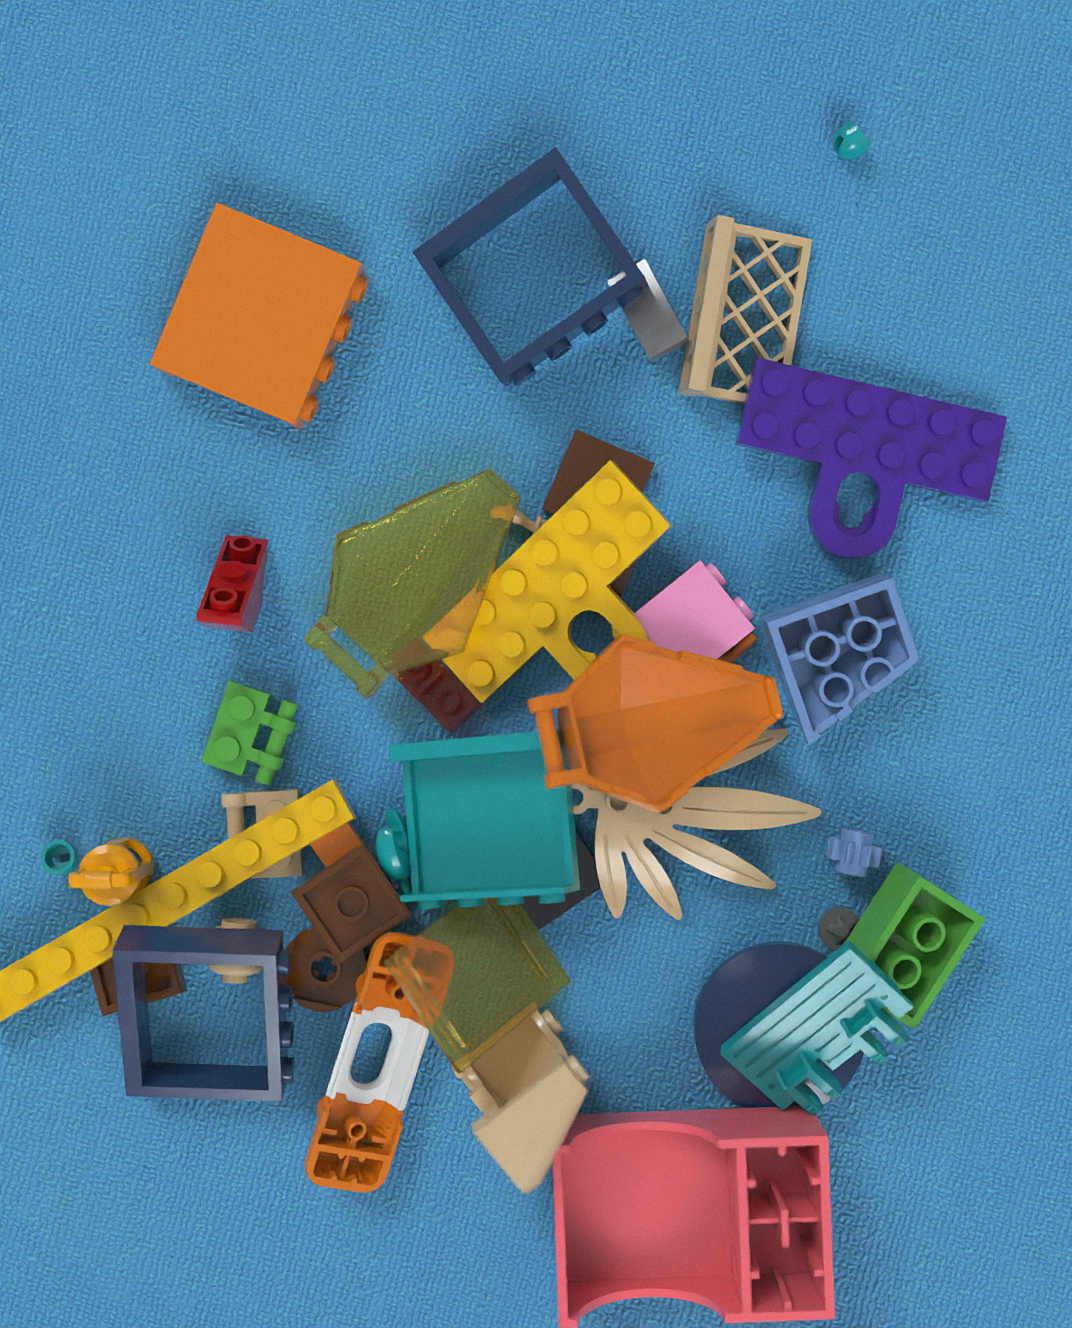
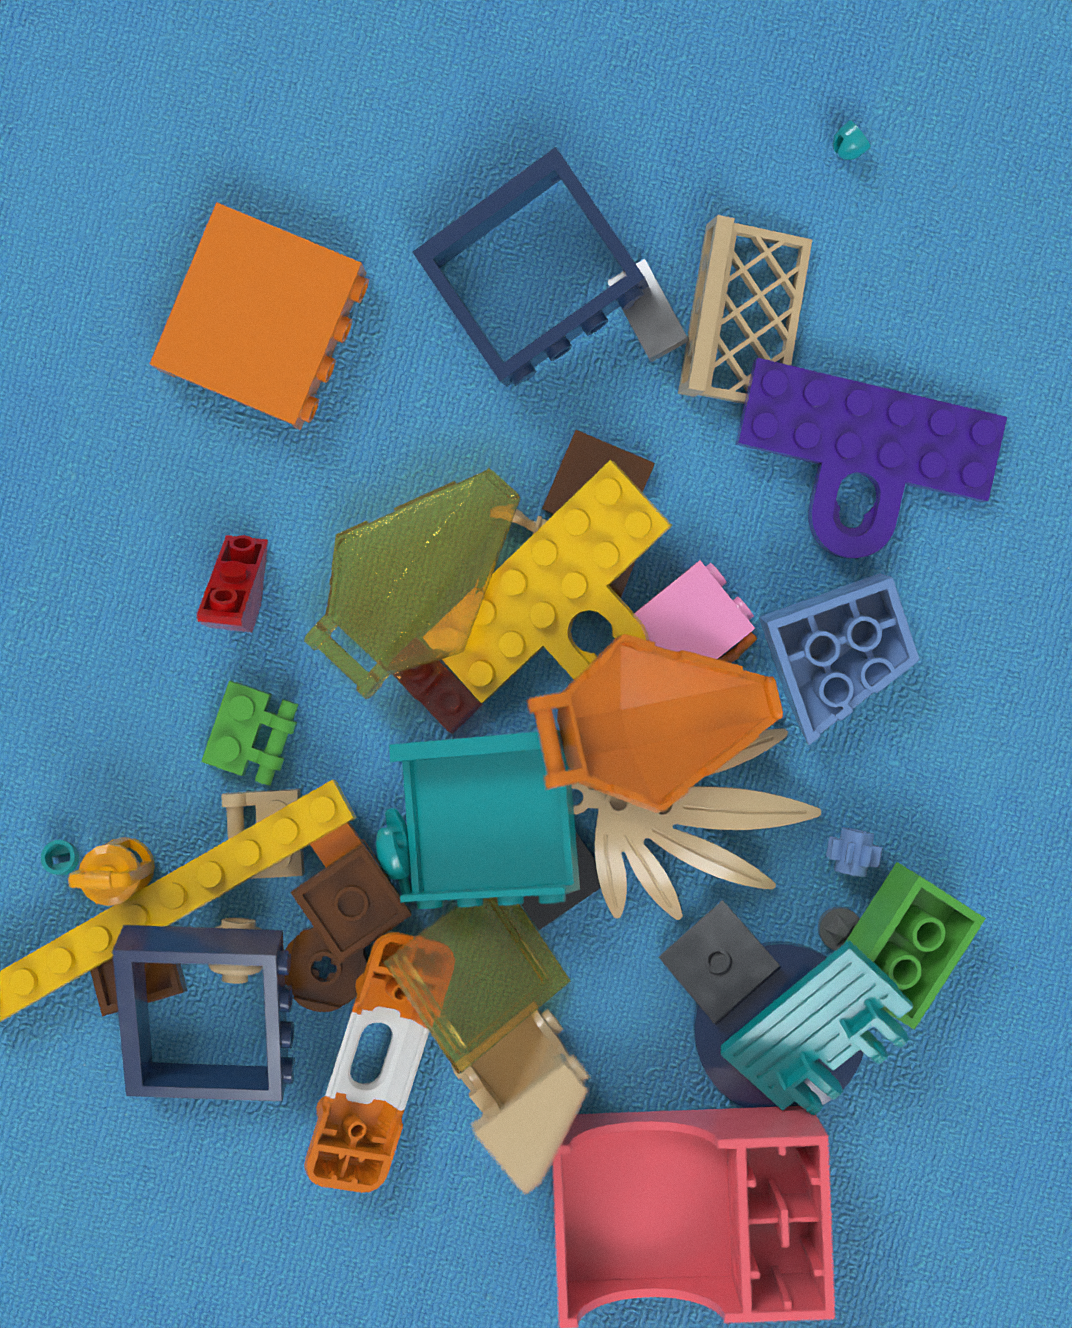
(719, 962): none -> black plate

